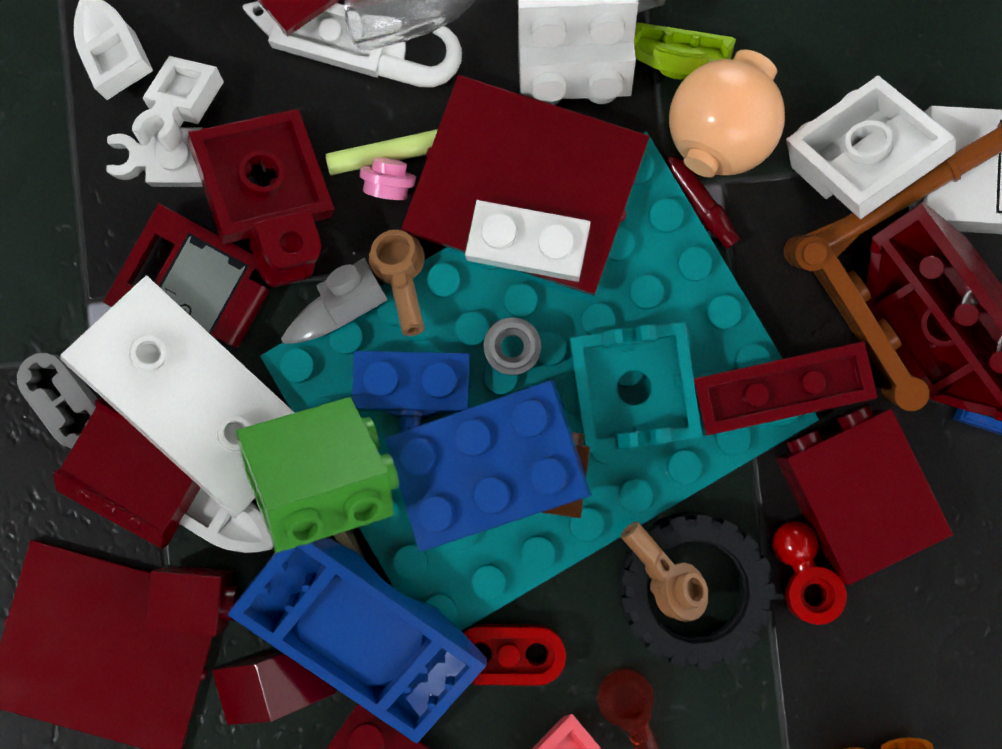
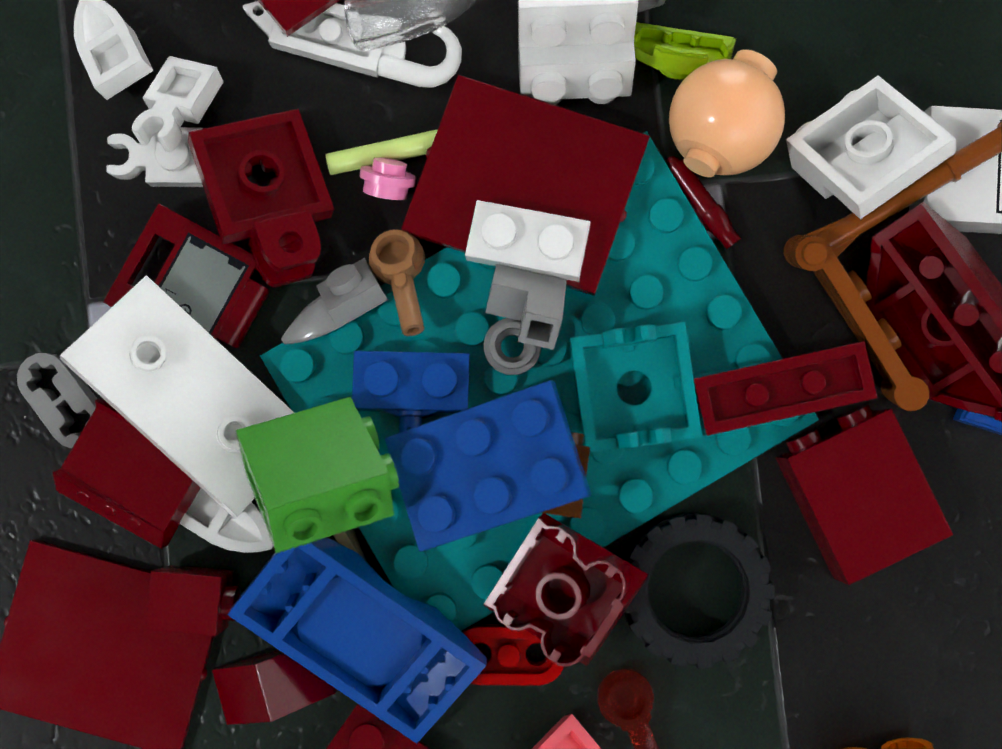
(530, 298): none -> light grey piece
(564, 591): none -> dark red slope
(678, 587): medium nougat plate -> none
(797, 547): red plate -> none

